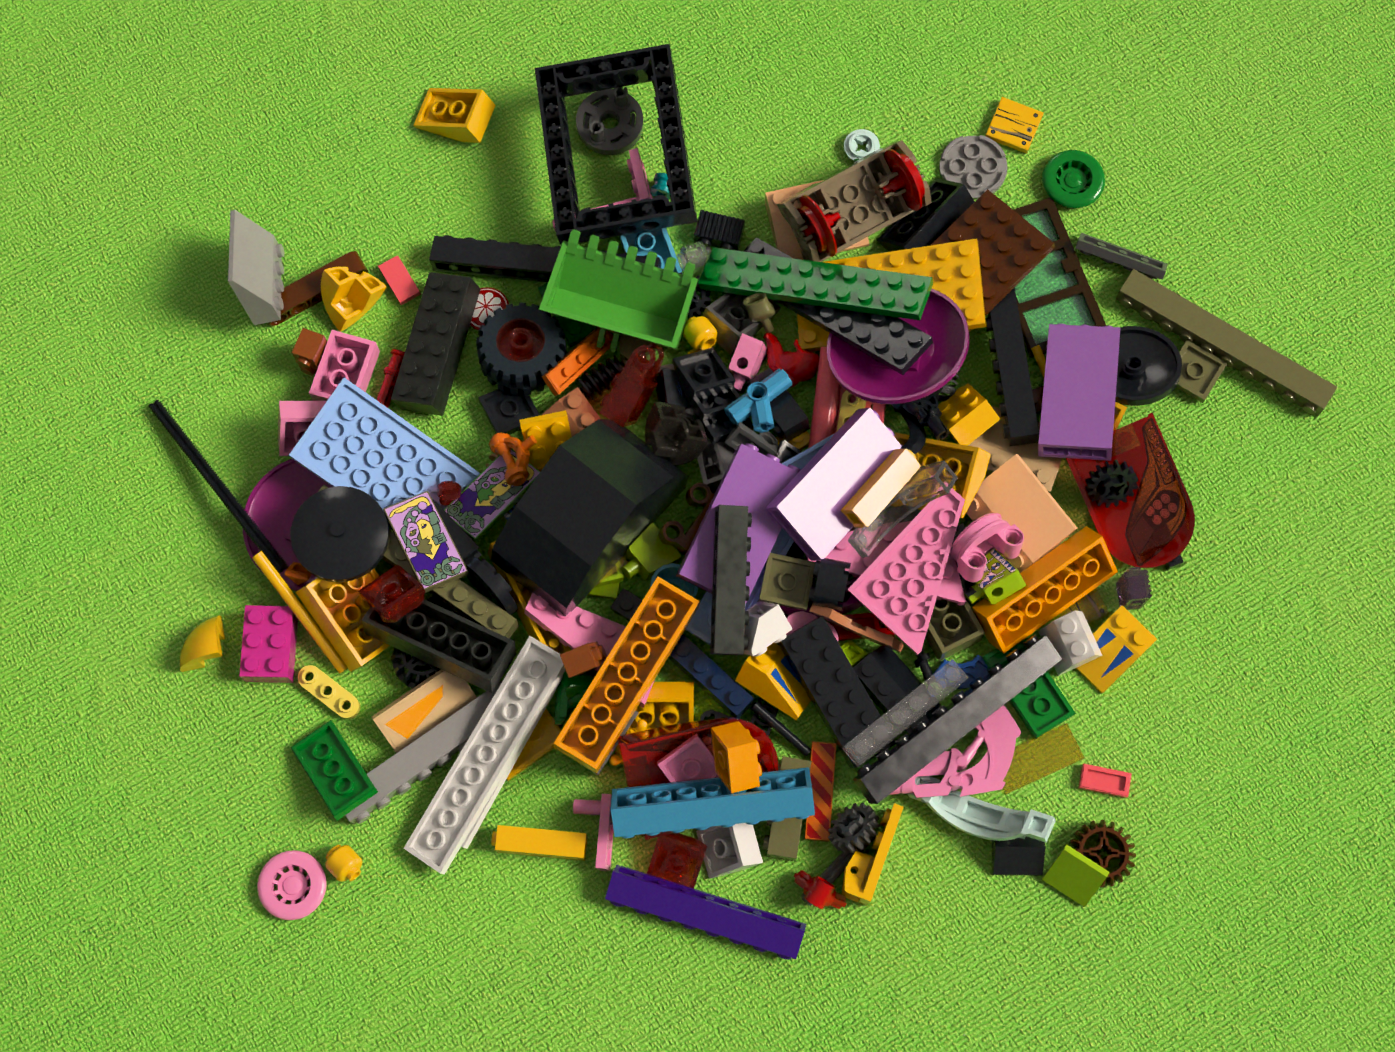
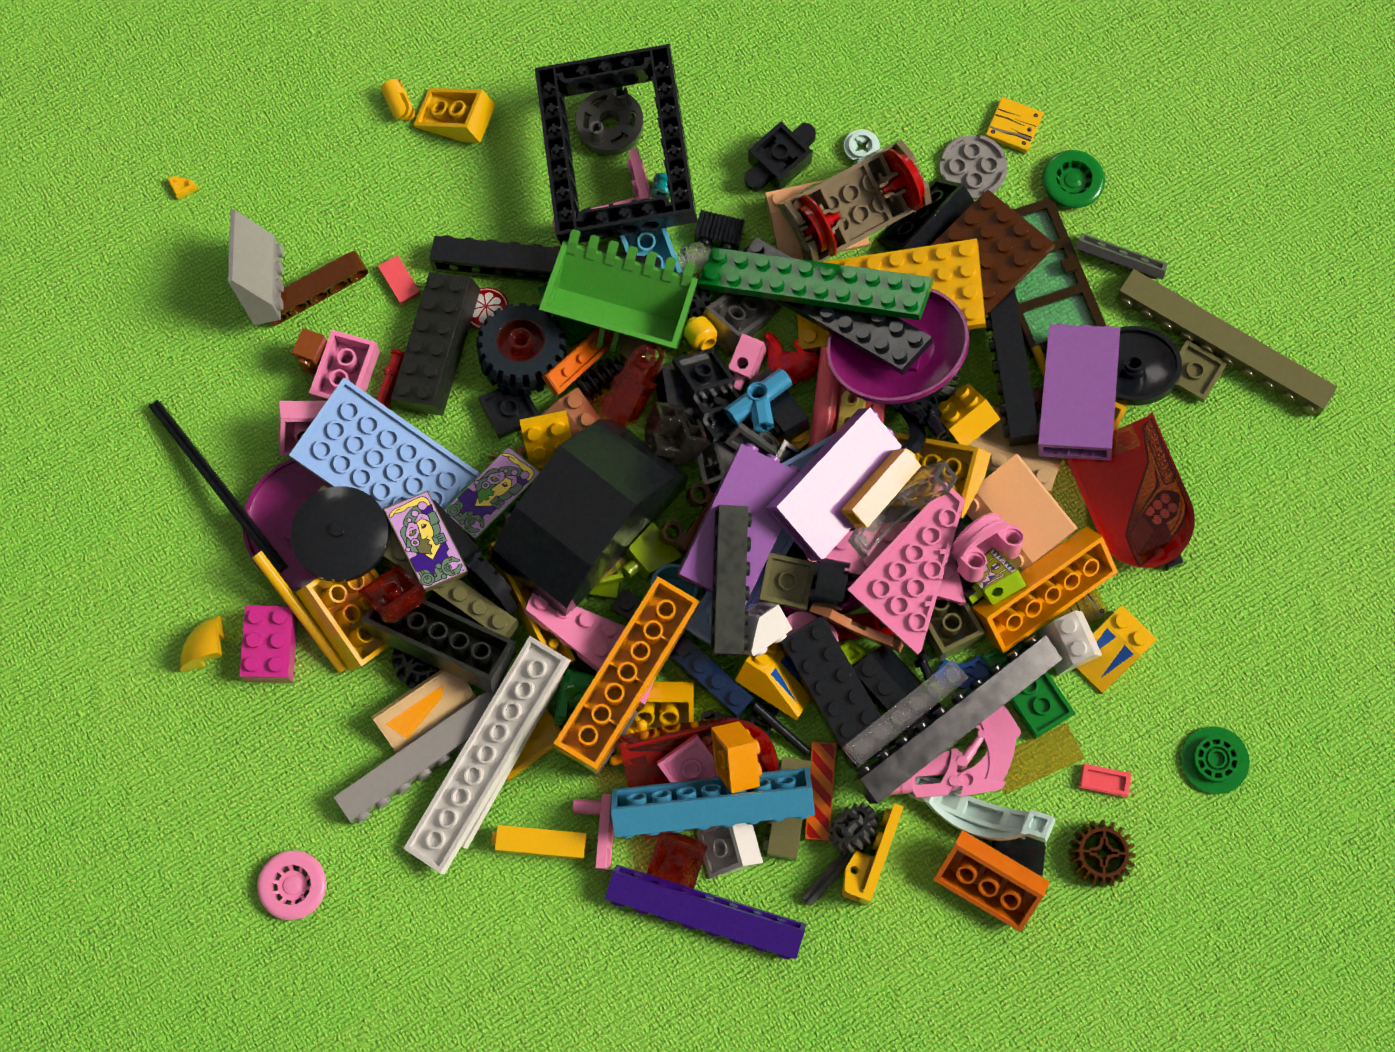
(182, 186): none -> yellow tile
(297, 573): orange slope -> none
(334, 770): green tile -> none
(335, 699): light yellow plate -> none
(343, 863): yellow head -> none
(349, 295): yellow brick -> none
(398, 100): none -> yellow arm
(448, 491): clear red tile -> none
(516, 471): orange piece -> none
(583, 659): dark orange brick -> none
(759, 310): olive piece -> none
(779, 156): none -> black brick
(819, 891): red axle -> none
(991, 881): none -> orange brick
(1075, 875): lime tile -> none
(1111, 483): black gear -> none
(1133, 588): brick -> none
(1215, 760): none -> green wheel

